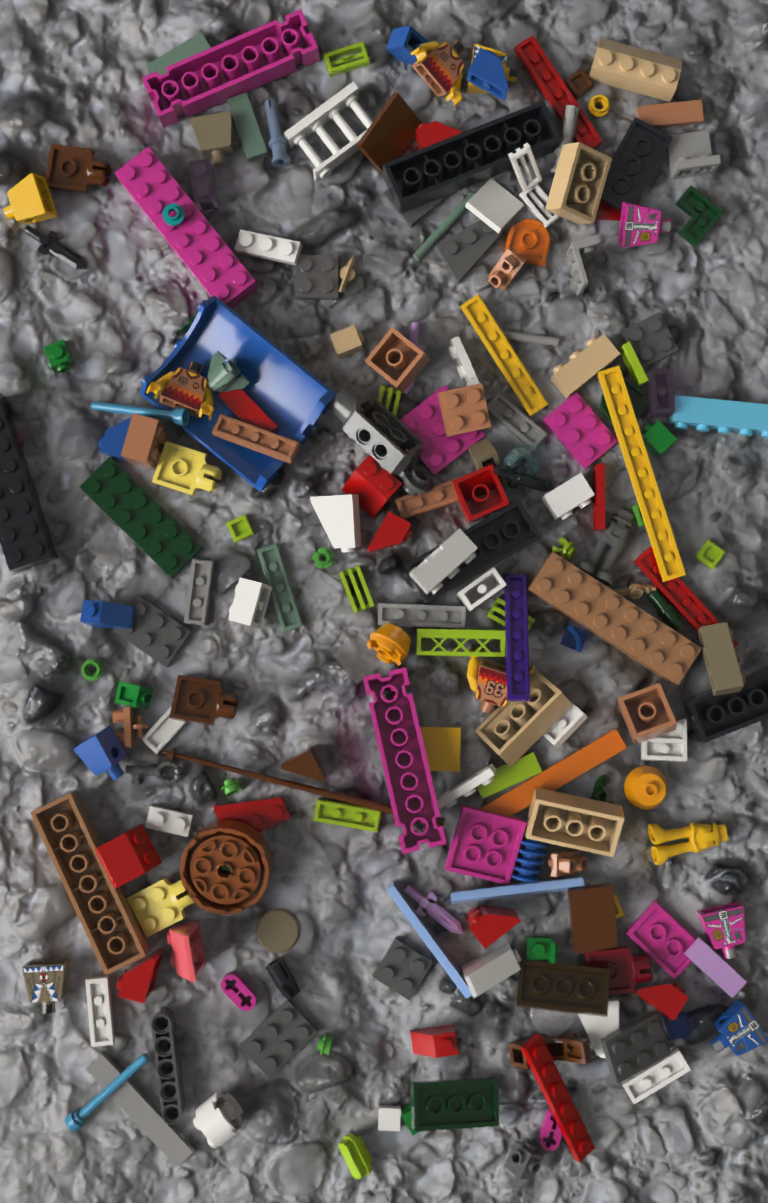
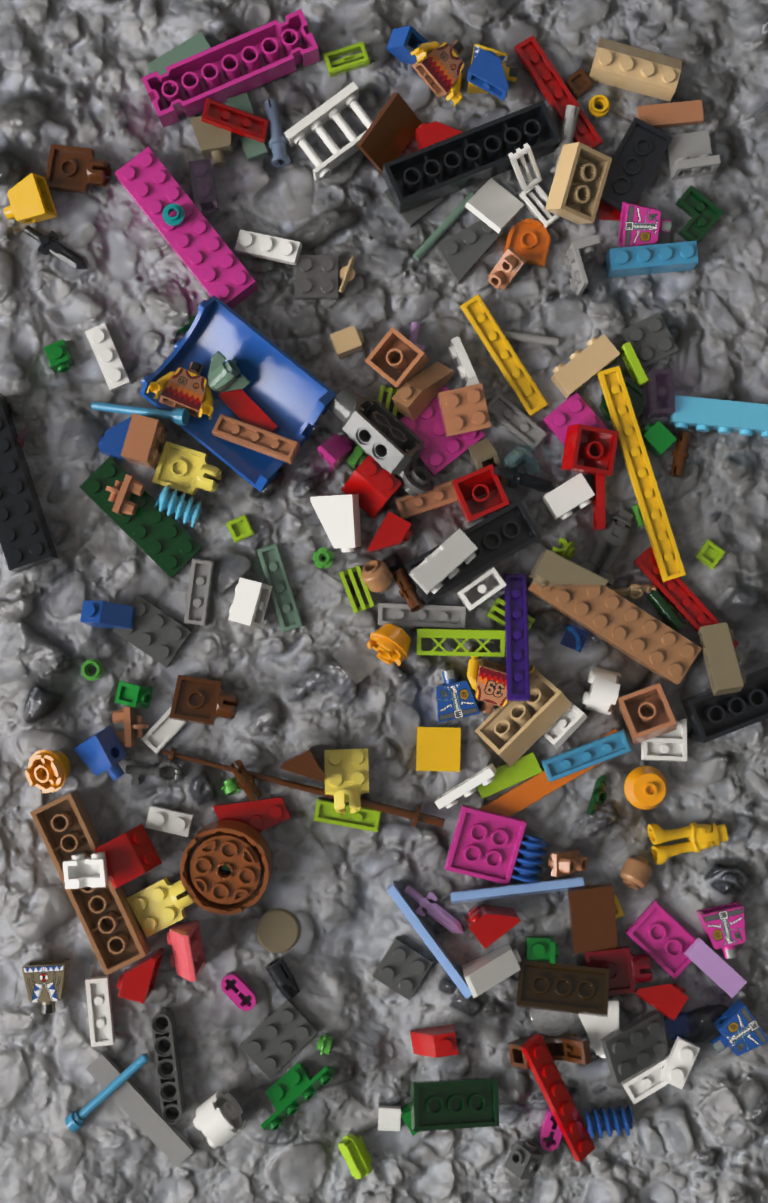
(48, 770): none -> light orange cone
(85, 871): none -> white cylinder
(108, 357): none -> white plate
(122, 503): none -> nougat hips
(179, 506): none -> medium azure piece
(235, 120): none -> red tile
(245, 780): none -> reddish brown pin
(292, 1091): none -> green bracket
(335, 450): none -> dark pink slope
(346, 777): none -> light yellow plate
(357, 457): none -> bright green plate
(377, 576): none -> medium nougat head
(404, 760): dark pink brick -> none
(408, 590): none -> reddish brown pin
(421, 390): none -> medium nougat slope
(454, 698): none -> torso
(559, 572): none -> dark tan slope
(574, 822): tan brick -> none
(586, 755): none -> dark azure tile
(589, 450): none -> red slope
(603, 690): none -> white cylinder
(608, 1121): none -> blue piece
(636, 872): none -> medium nougat head
(651, 259): none -> dark azure brick
(679, 1062): none -> white plate
(680, 454): none -> reddish brown pin

